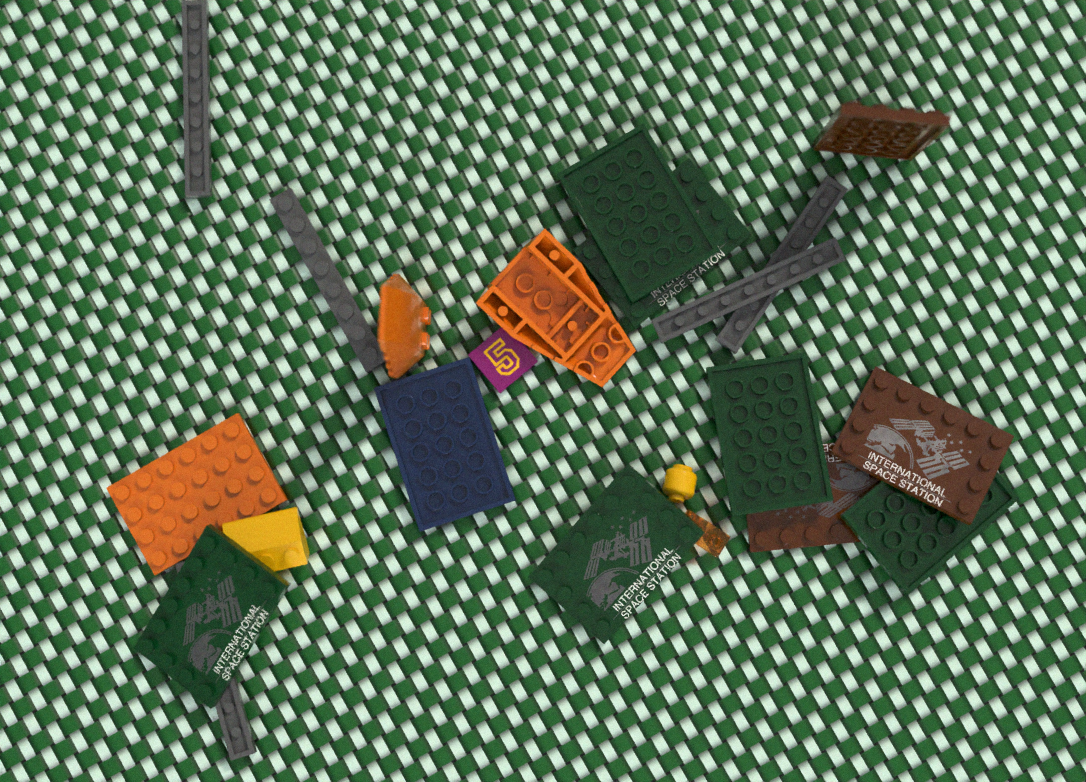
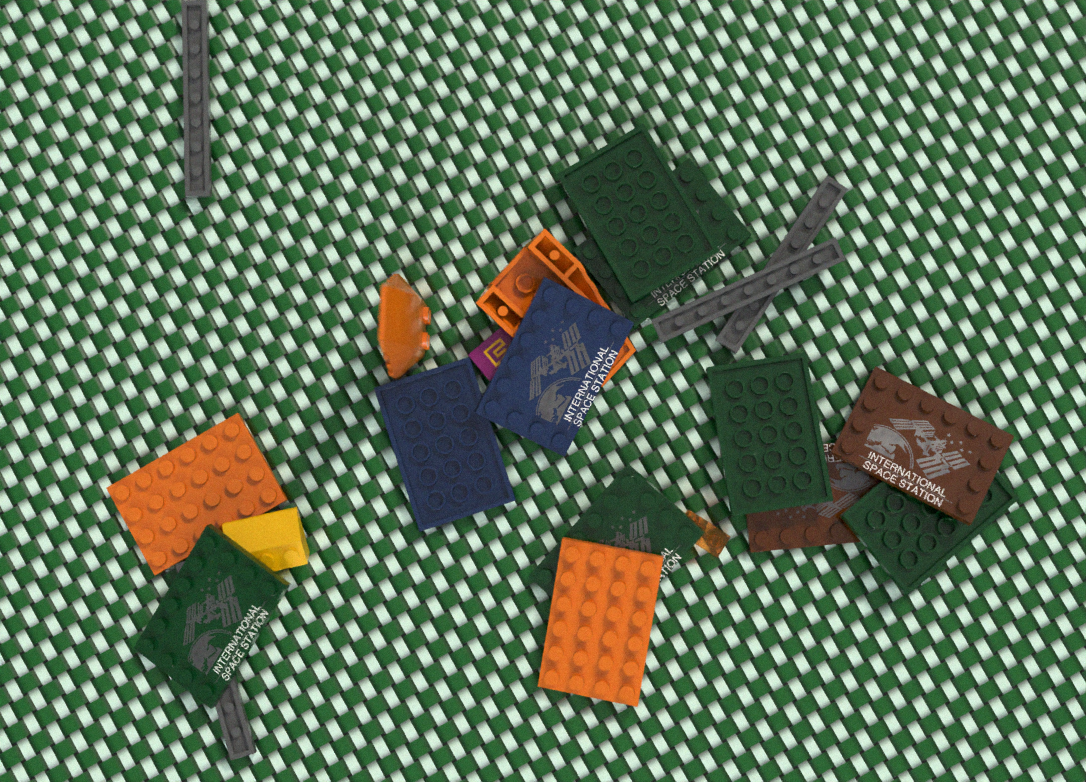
(328, 279): dark grey plate -> none
(554, 366): none -> dark blue plate
(600, 621): none -> orange plate
(679, 483): yellow head -> none
(880, 131): reddish brown plate -> none

